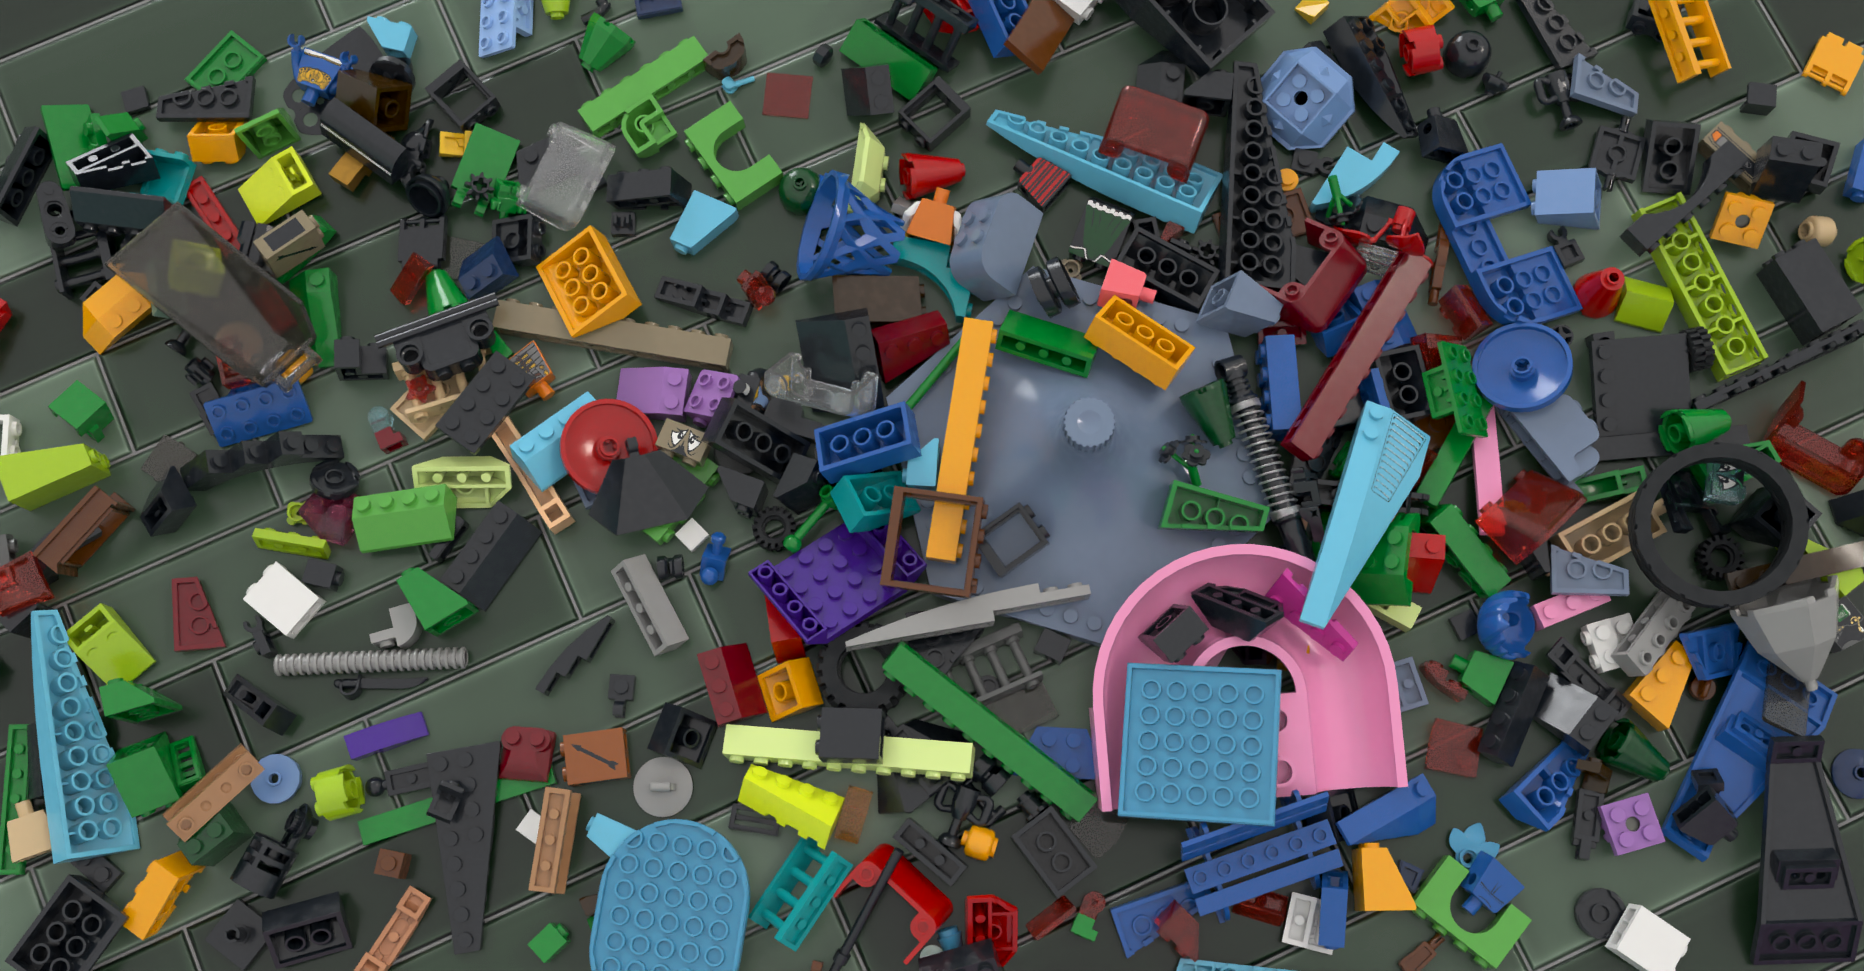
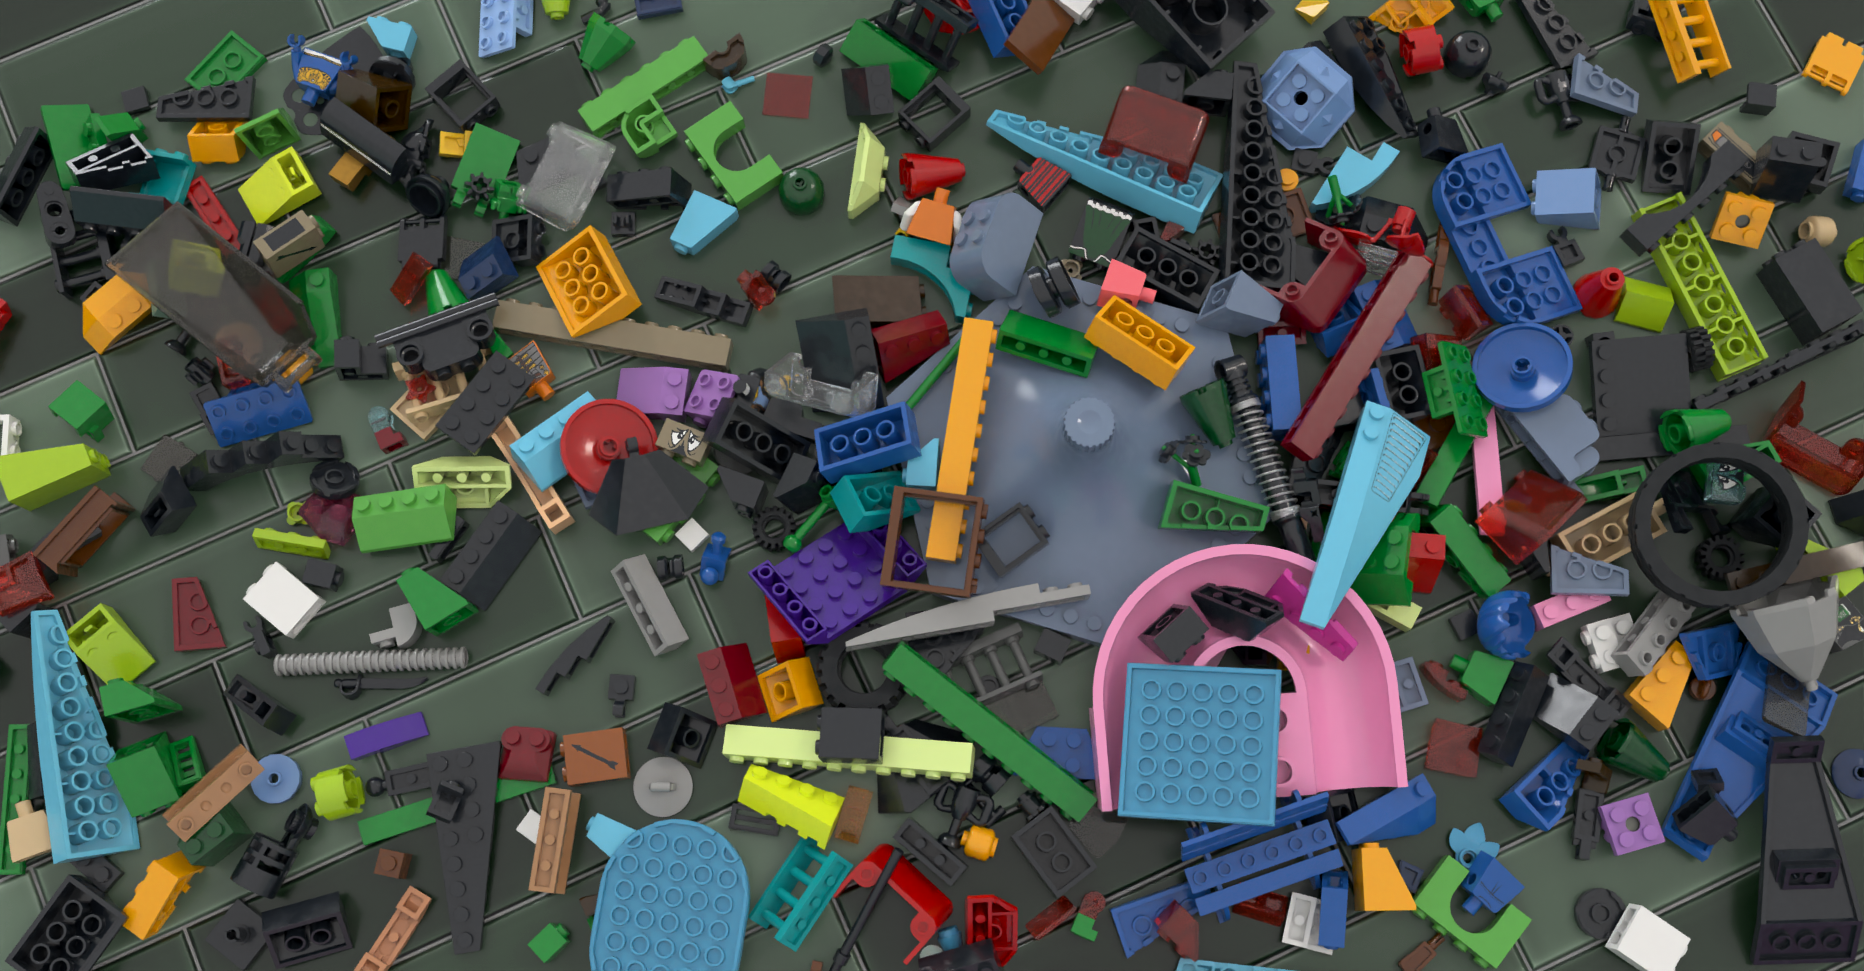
(824, 215): blue piece -> none

